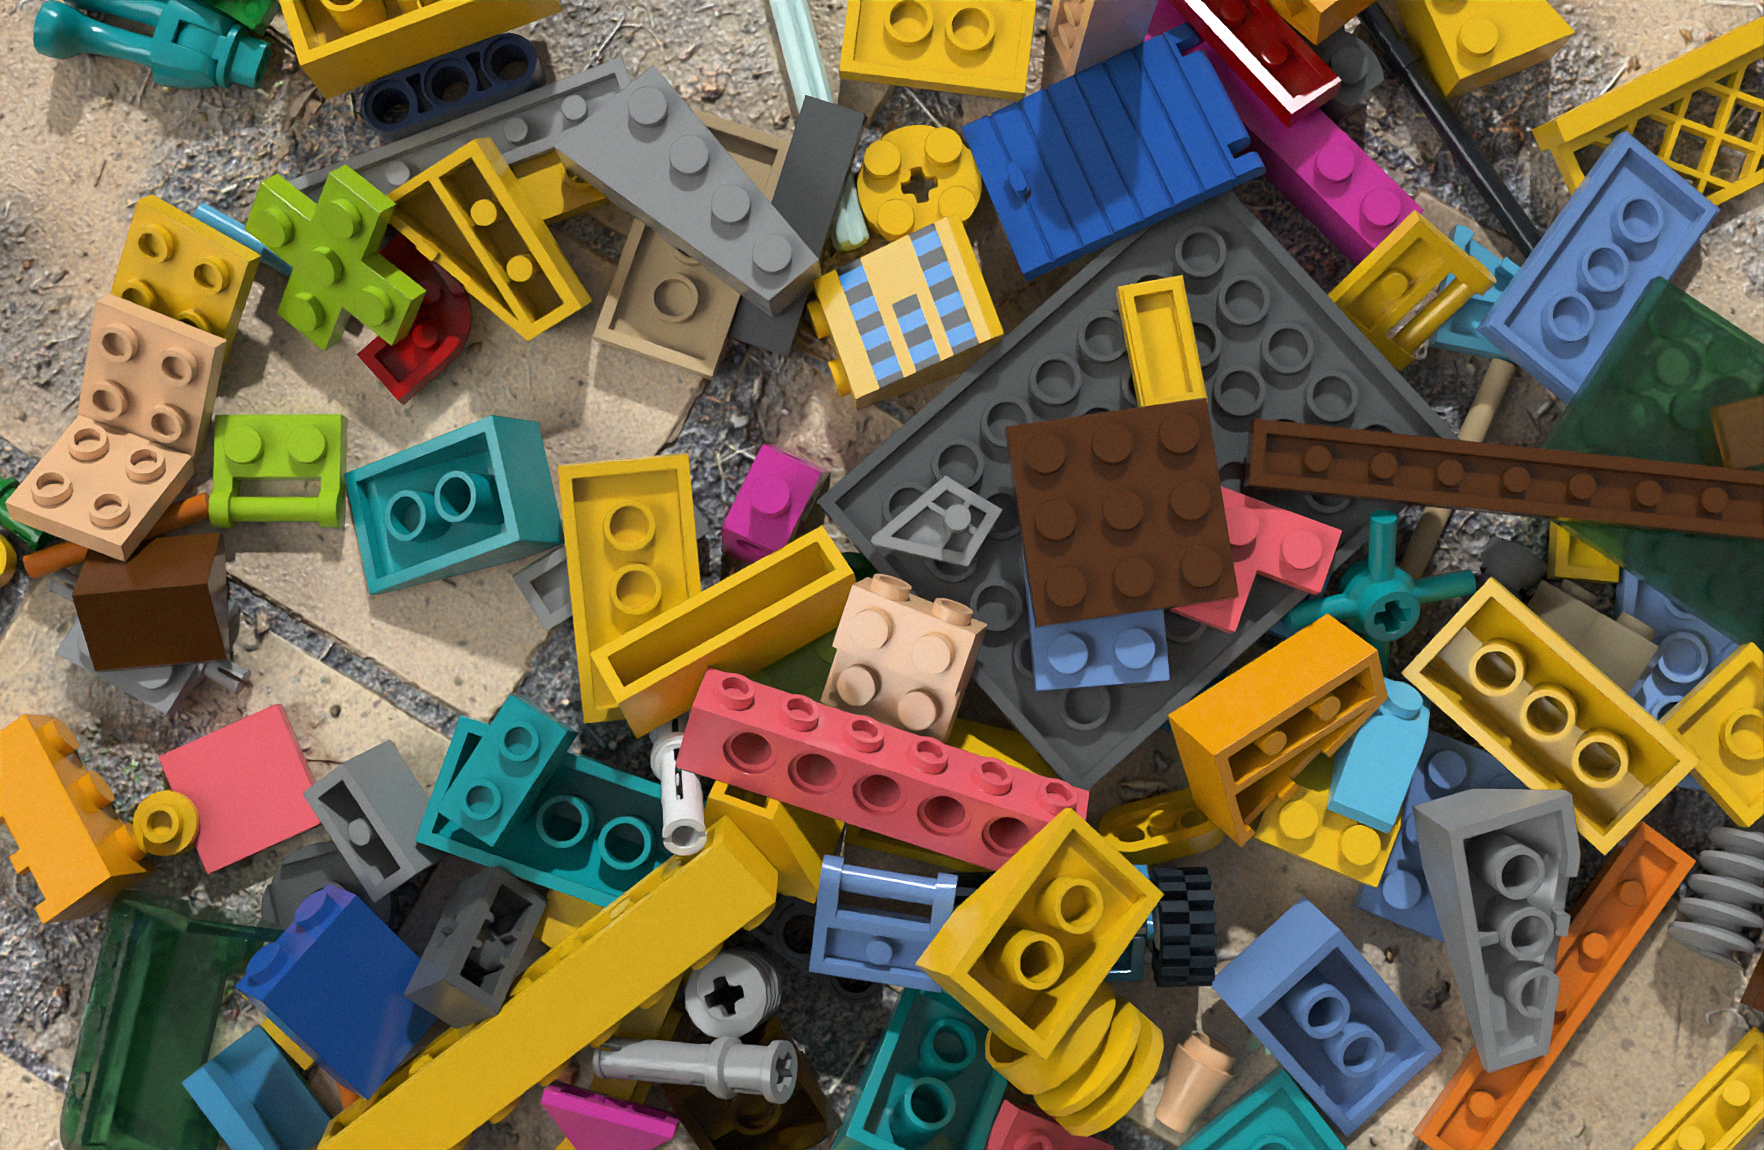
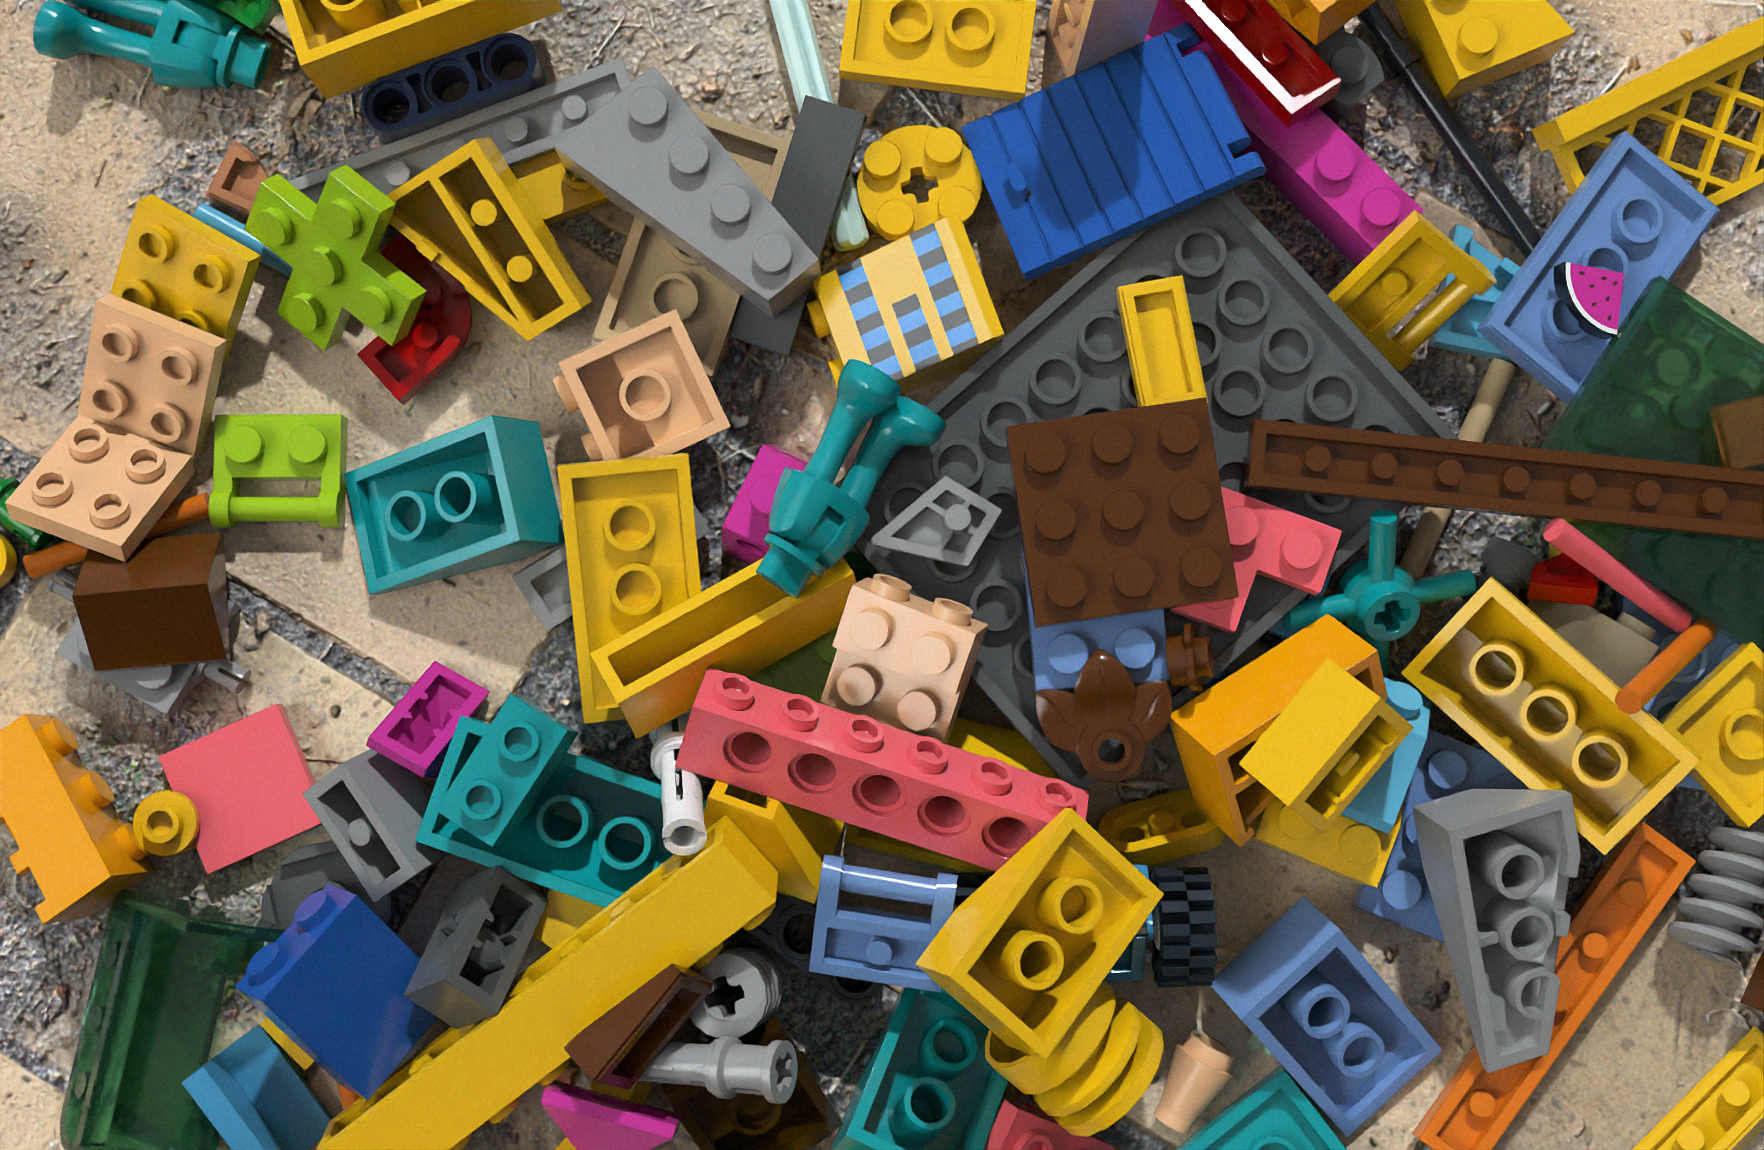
(237, 179): none -> nougat tile
(425, 719): none -> dark pink slope
(635, 1031): none -> reddish brown slope
(641, 392): none -> light nougat plate
(820, 522): none -> teal piece
(1102, 709): none -> reddish brown plate
(1189, 658): none -> reddish brown plate
(1326, 745): none -> yellow slope
(1562, 581): none -> red tile
(1591, 297): none -> dark pink tile
(1617, 575): none -> coral bar
(1665, 667): none -> orange bar

